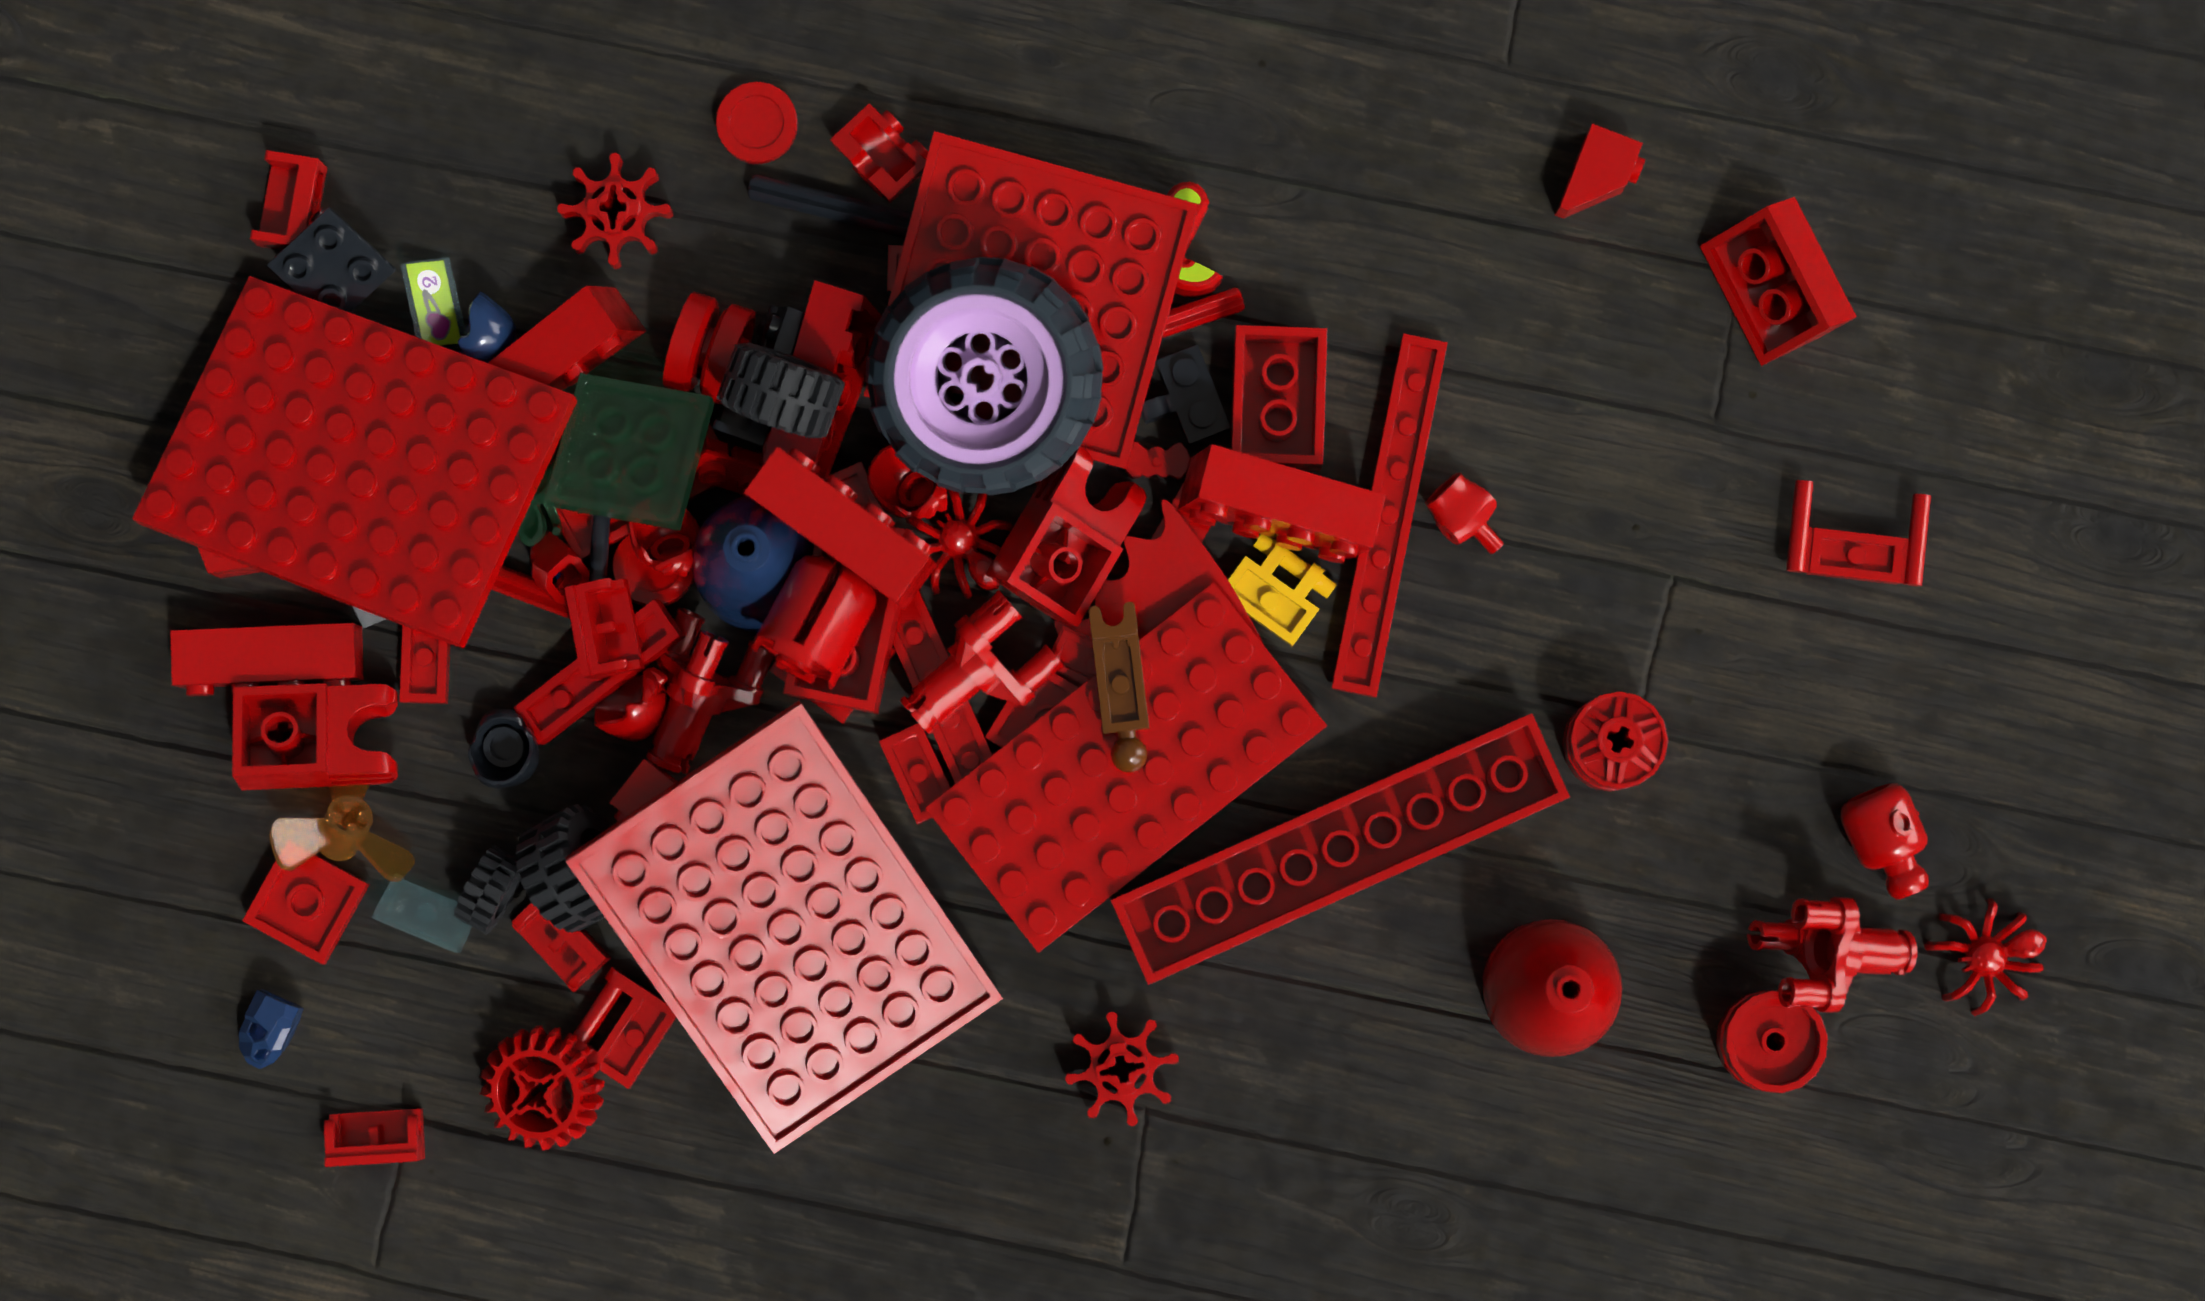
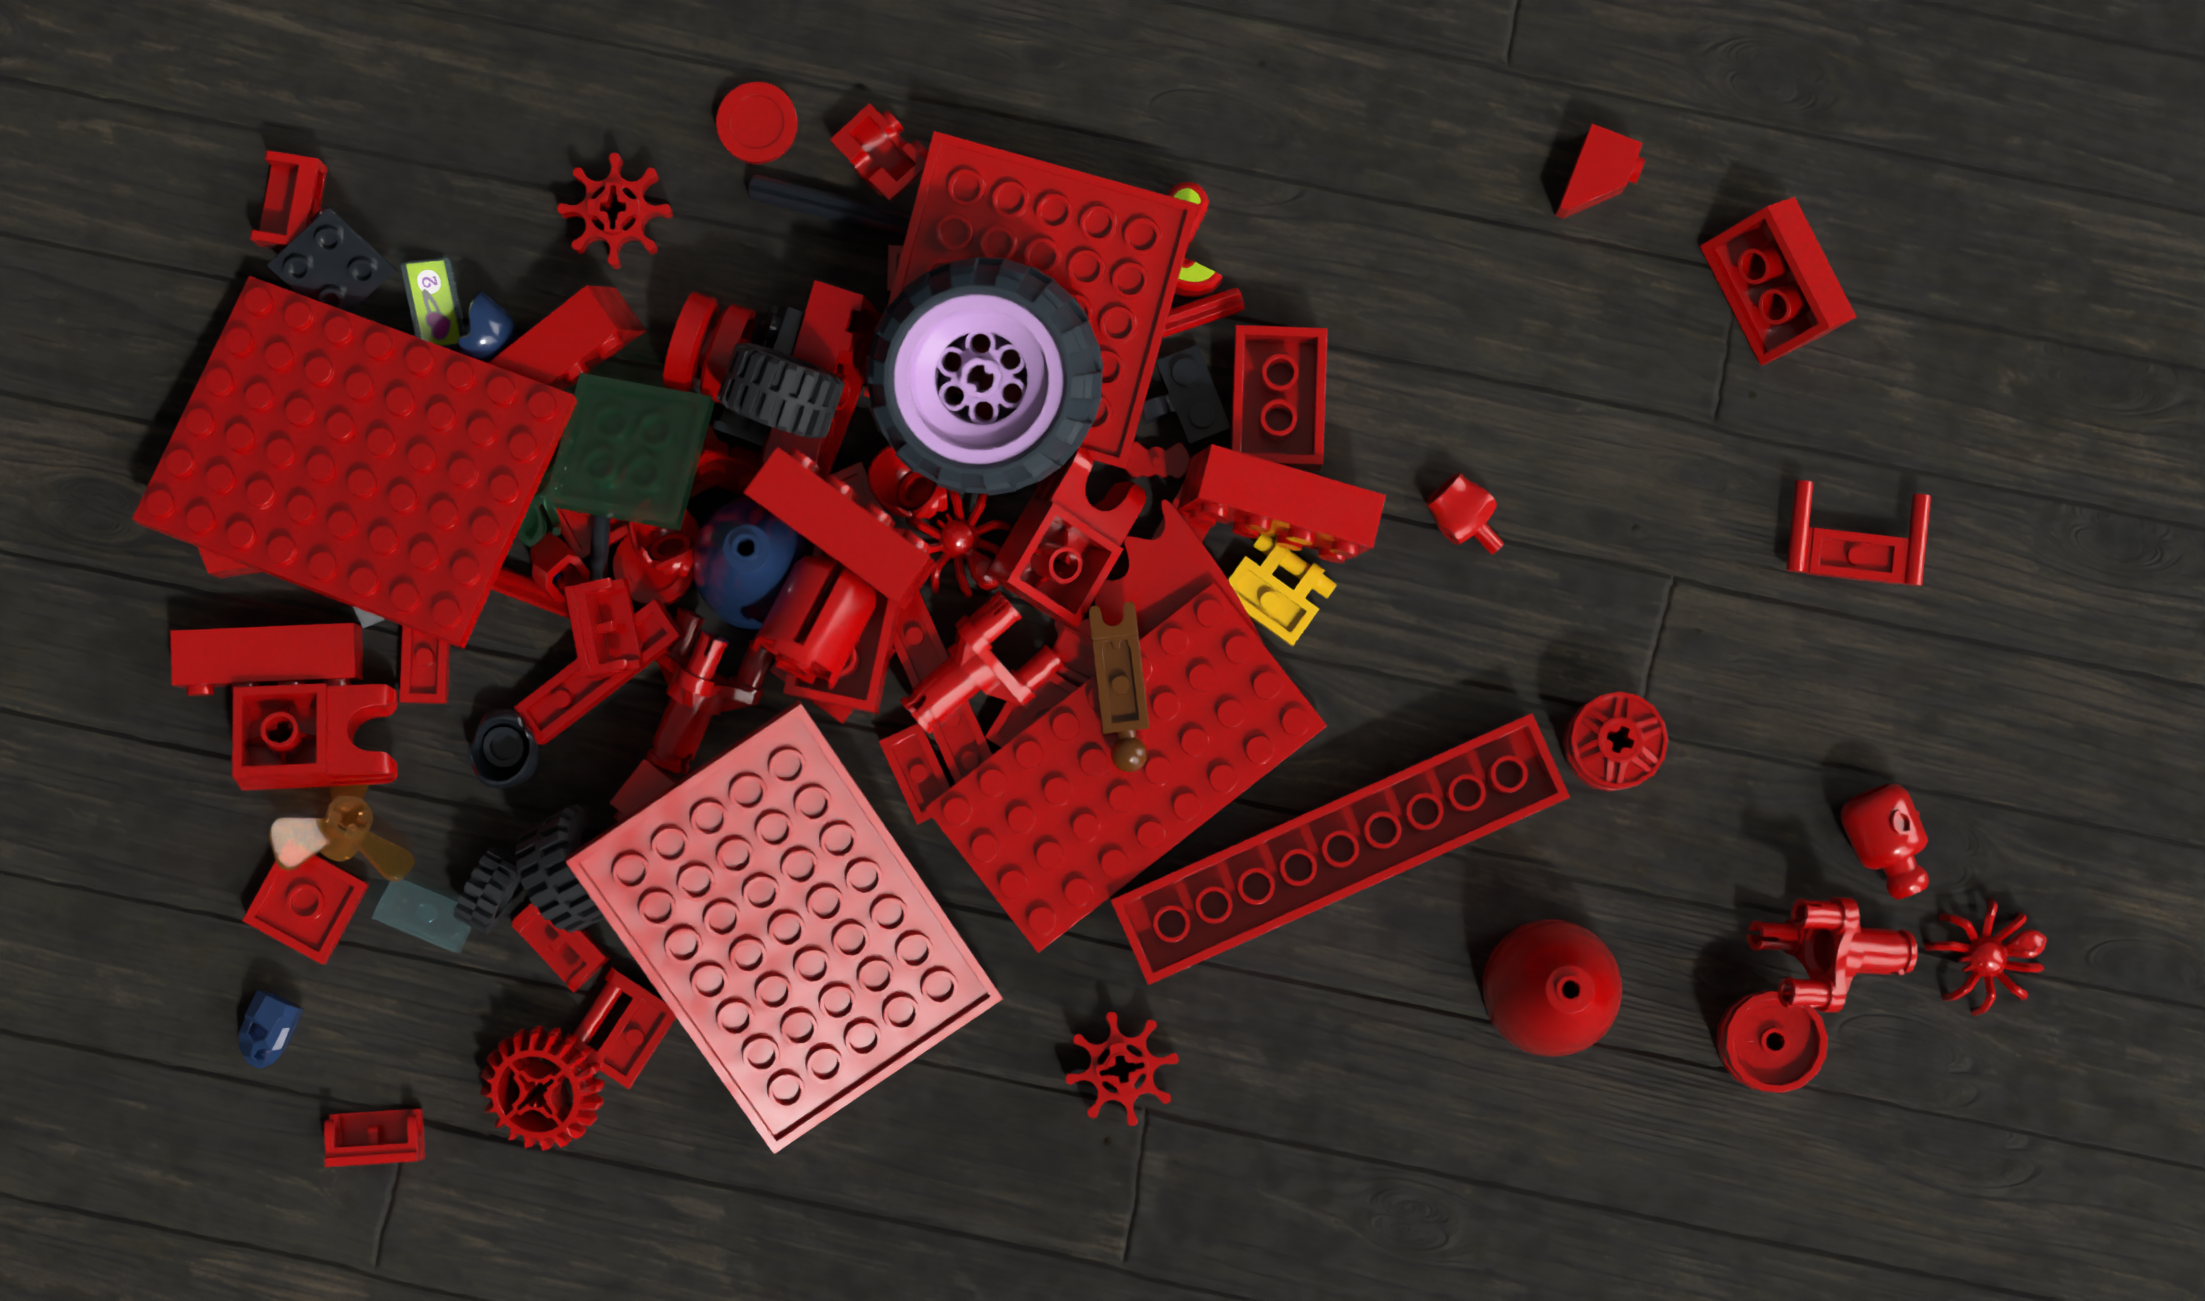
(635, 708): red hair -> none
(1397, 477): red plate -> none

